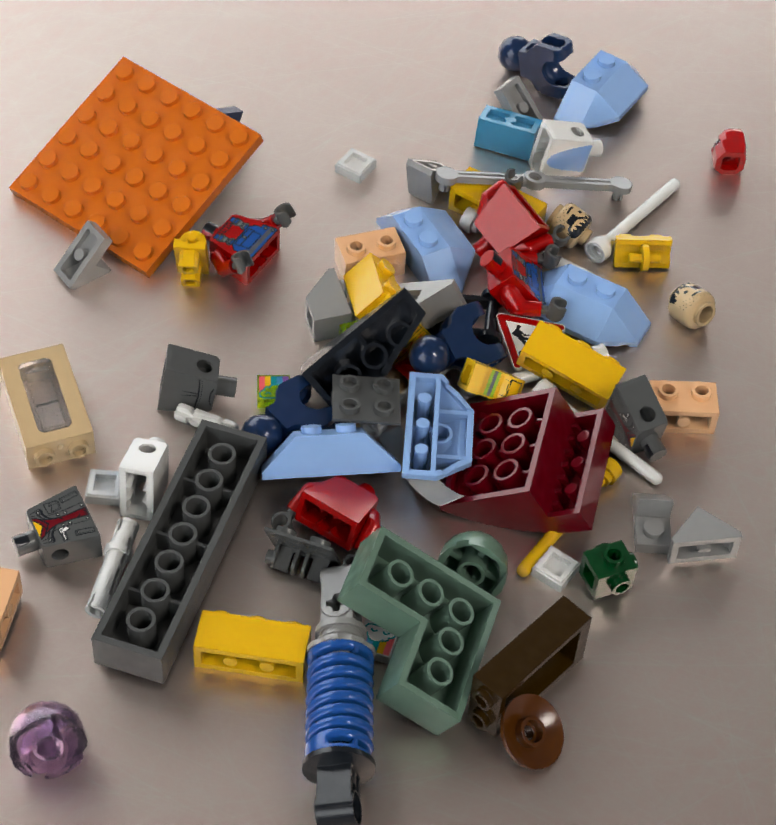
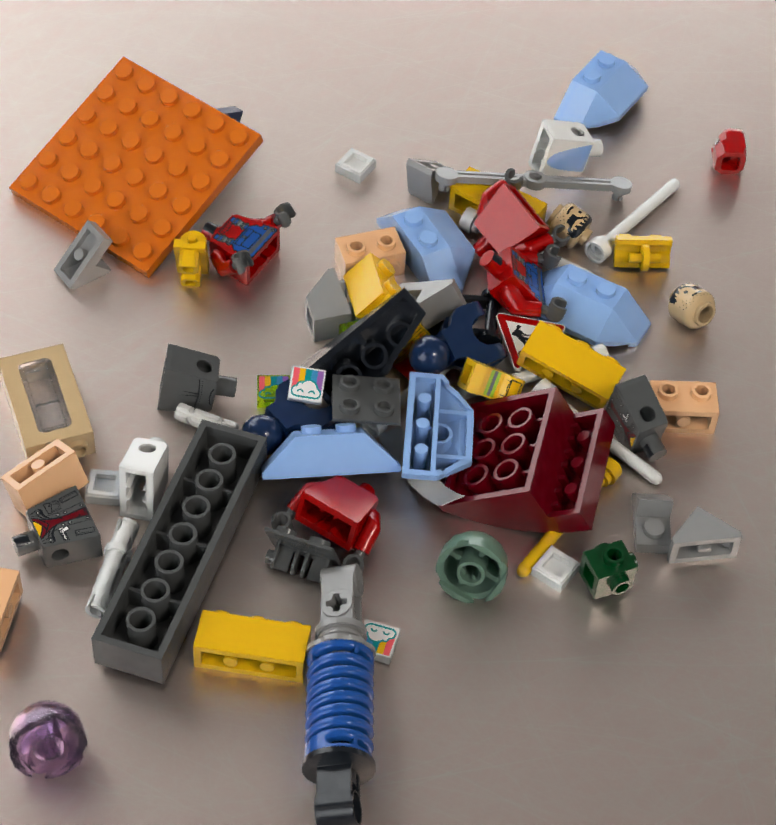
(44, 476): none -> light nougat brick
(306, 385): none -> tile
(438, 625): sand green brick -> none
(506, 132): dark azure hinge -> none
(515, 98): light grey slope -> none
(529, 663): dark brown piece -> none
(539, 62): dark blue piece -> none
(542, 727): reddish brown dish -> none

